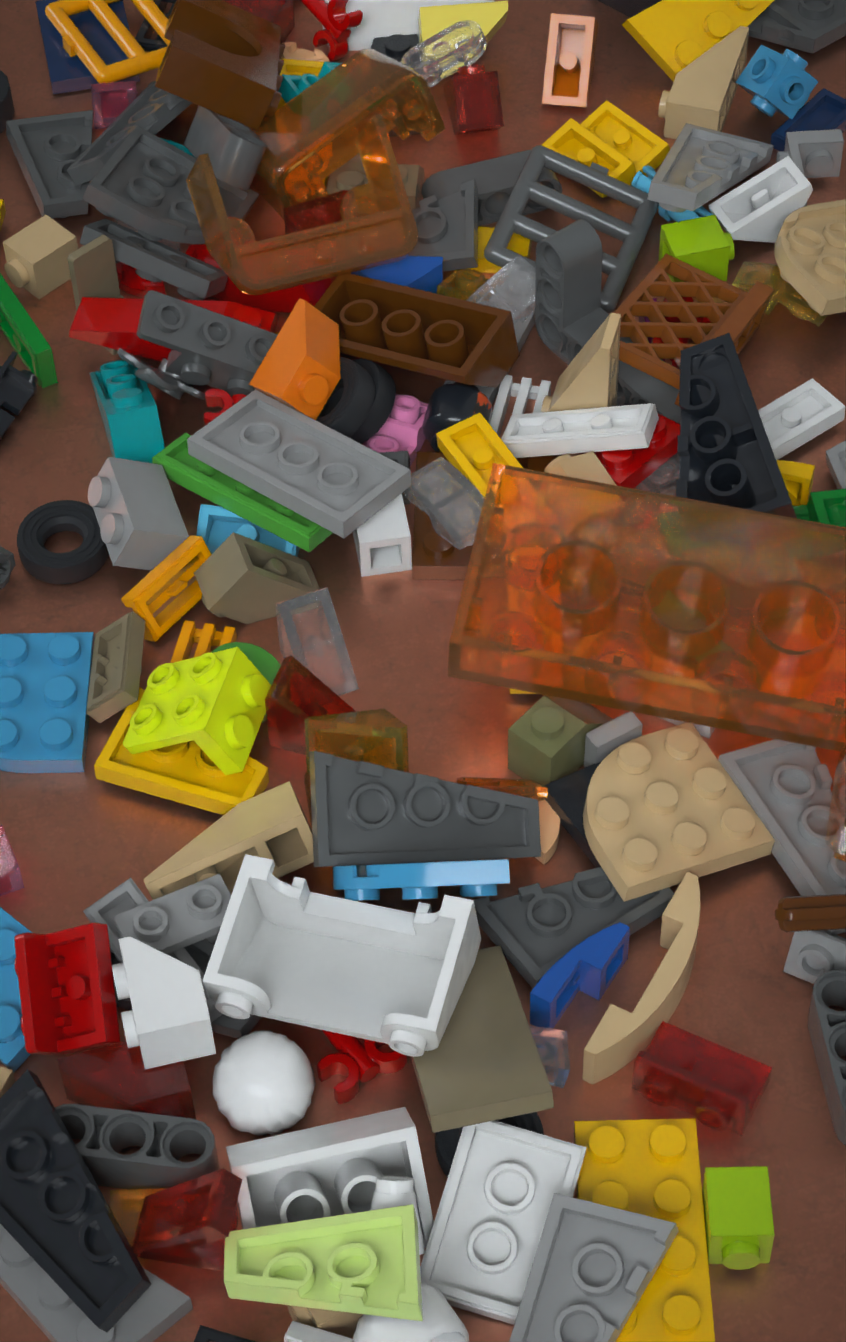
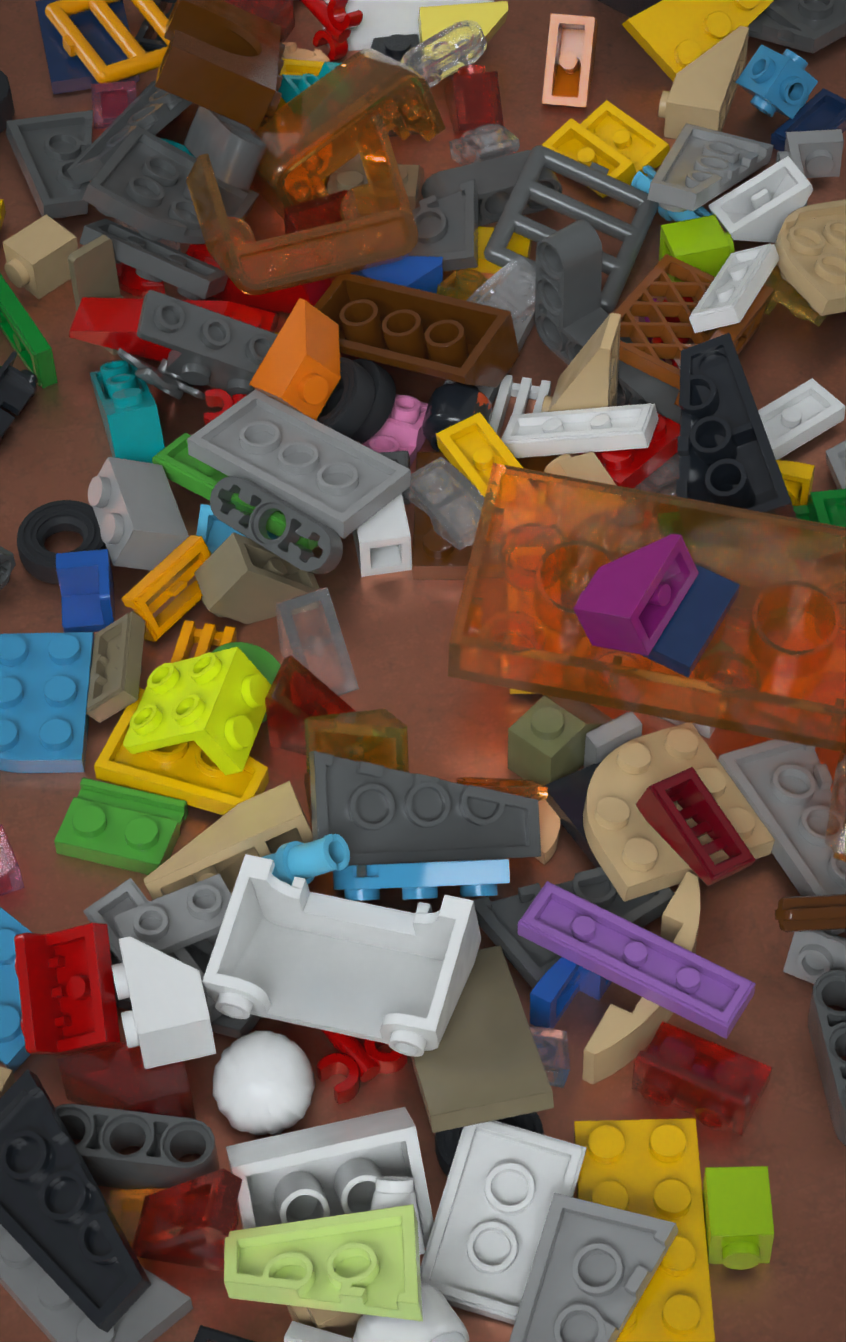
(86, 590): none -> blue panel
(121, 827): none -> bright green plate
(297, 524): none -> dark grey beam
(310, 858): none -> medium azure pin
(483, 144): none -> clear slope
(636, 596): none -> magenta slope
(636, 959): none -> medium lavender tile
(690, 792): none -> dark red slope
(695, 622): none -> dark blue tile
(734, 288): none -> white tile

